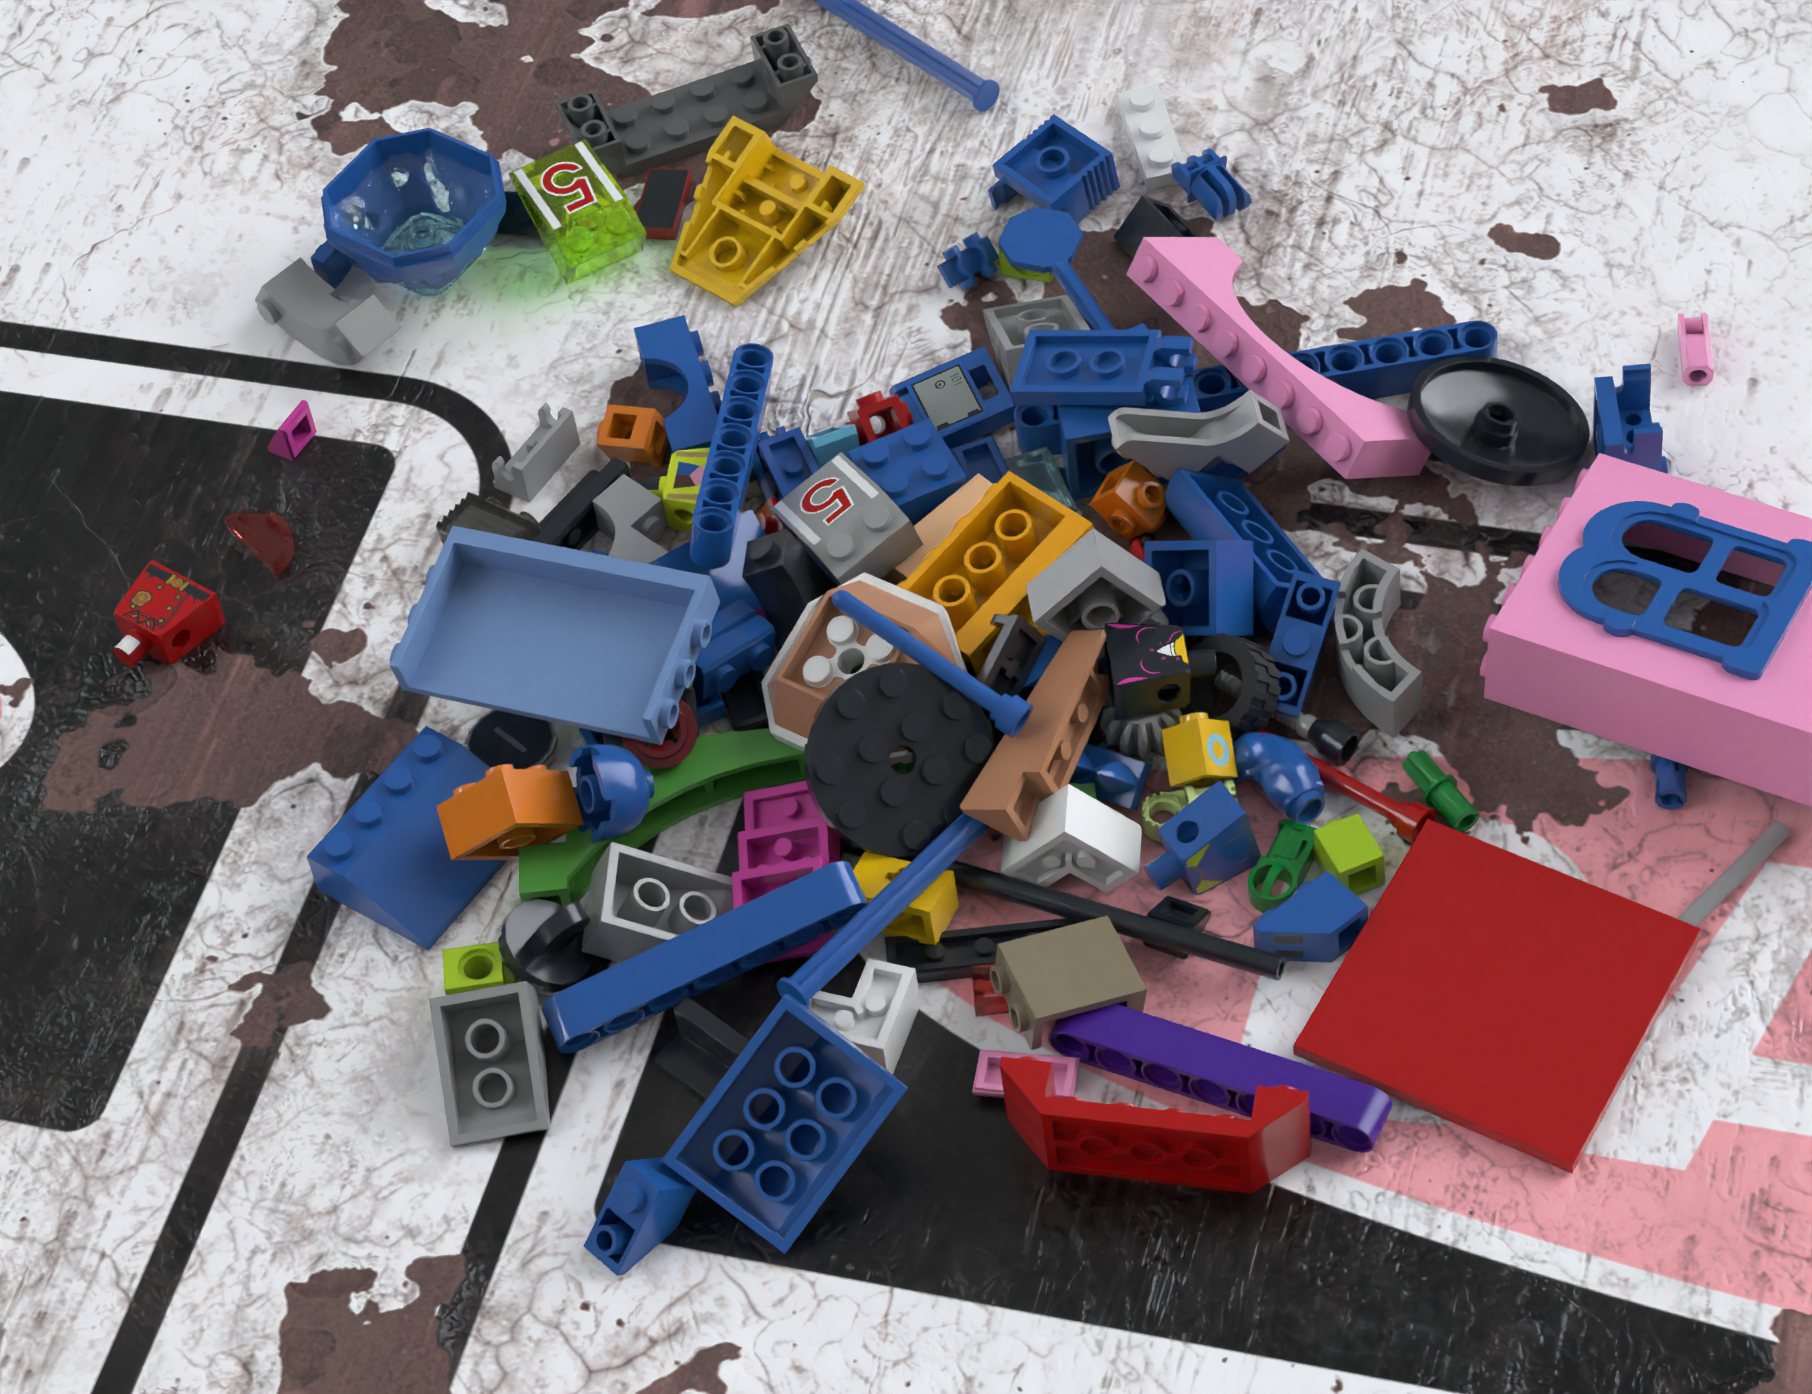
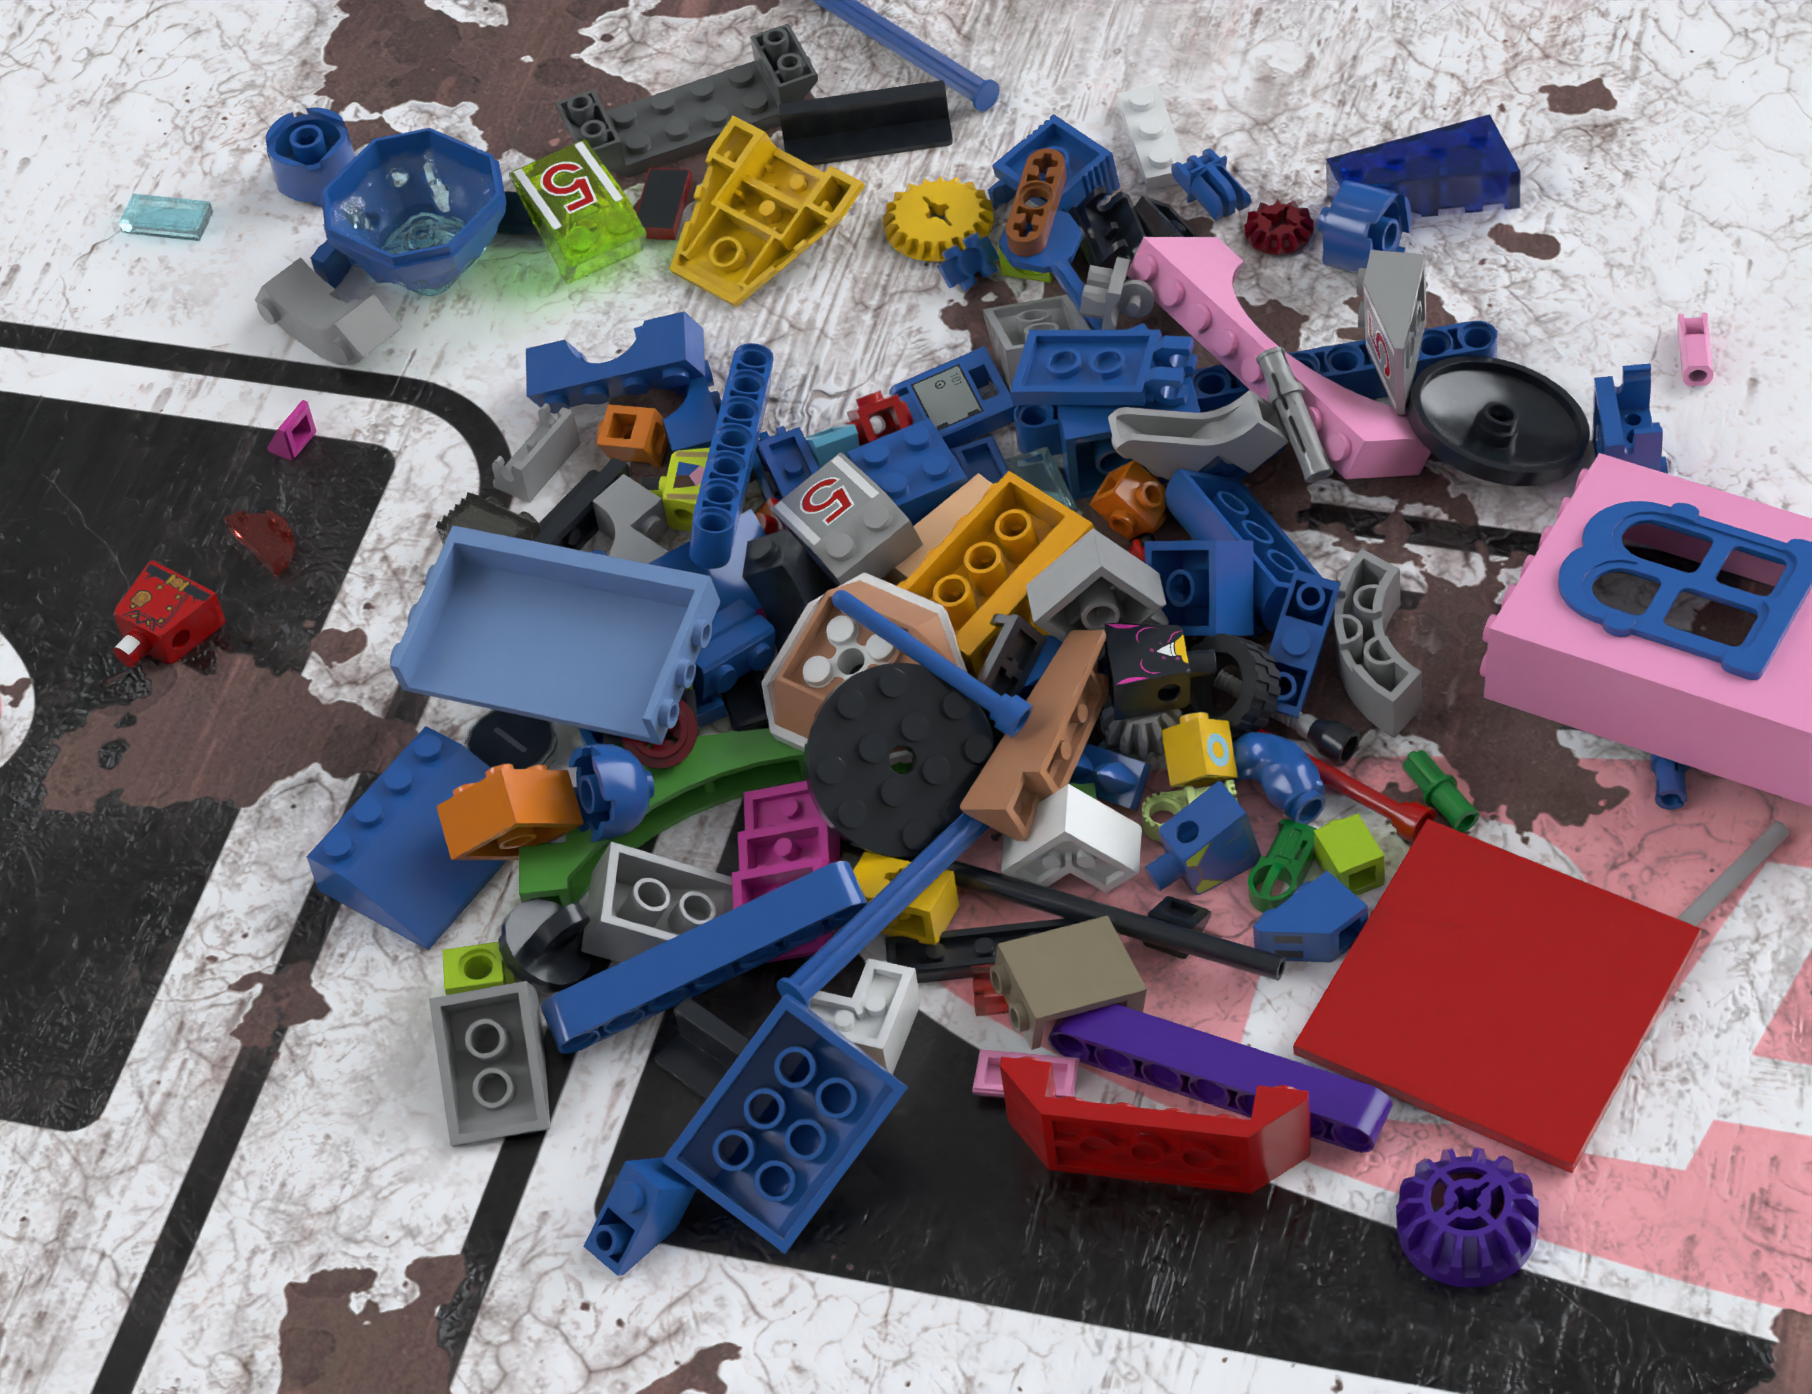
(166, 217): none -> clear light blue tile
(308, 152): none -> blue brick
(663, 354): none -> blue arch
(867, 123): none -> black panel
(924, 238): none -> yellow gear
(1040, 217): none -> dark orange beam
(1108, 229): none -> black hinge
(1109, 294): none -> light grey hips
(1285, 238): none -> dark red gear
(1287, 397): none -> light grey pin
(1362, 221): none -> blue brick
(1393, 318): none -> light grey slope
(1437, 168): none -> clear blue wedge
(1462, 1239): none -> dark purple gear

